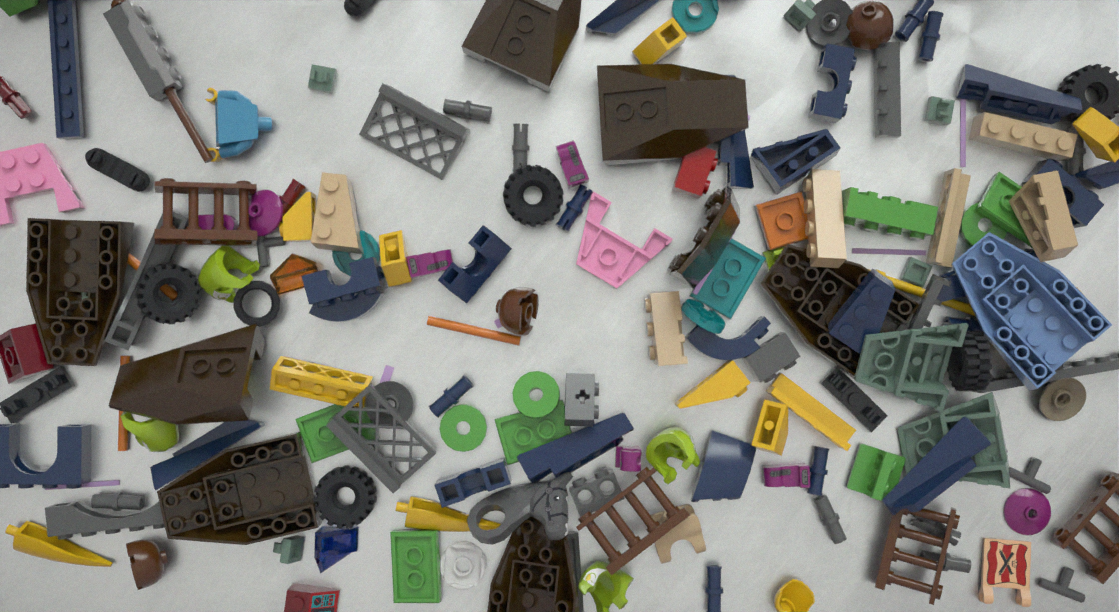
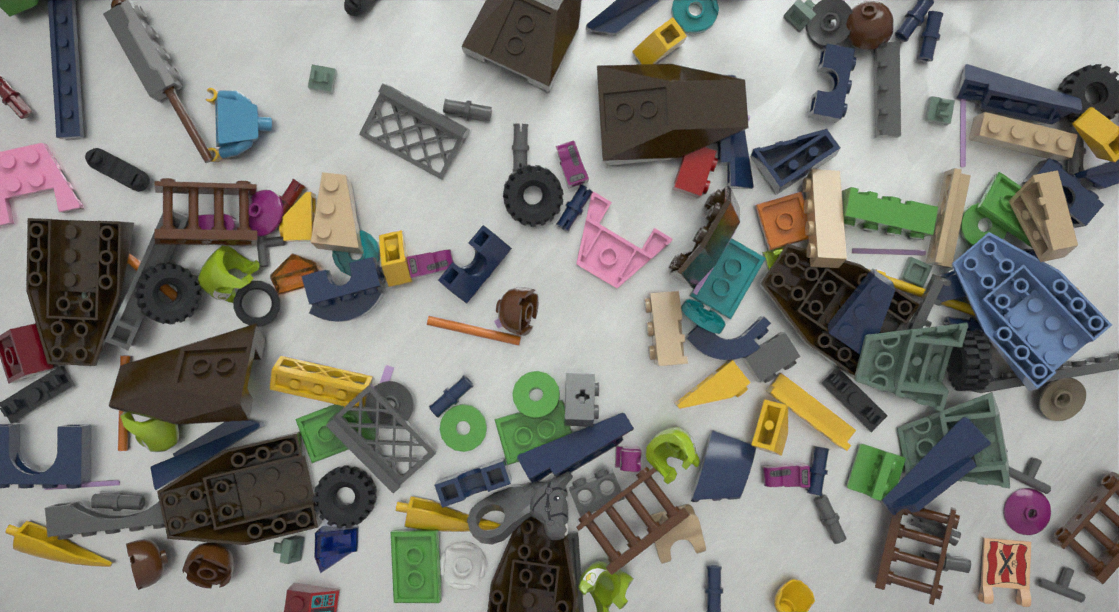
(209, 565): none -> reddish brown cylinder

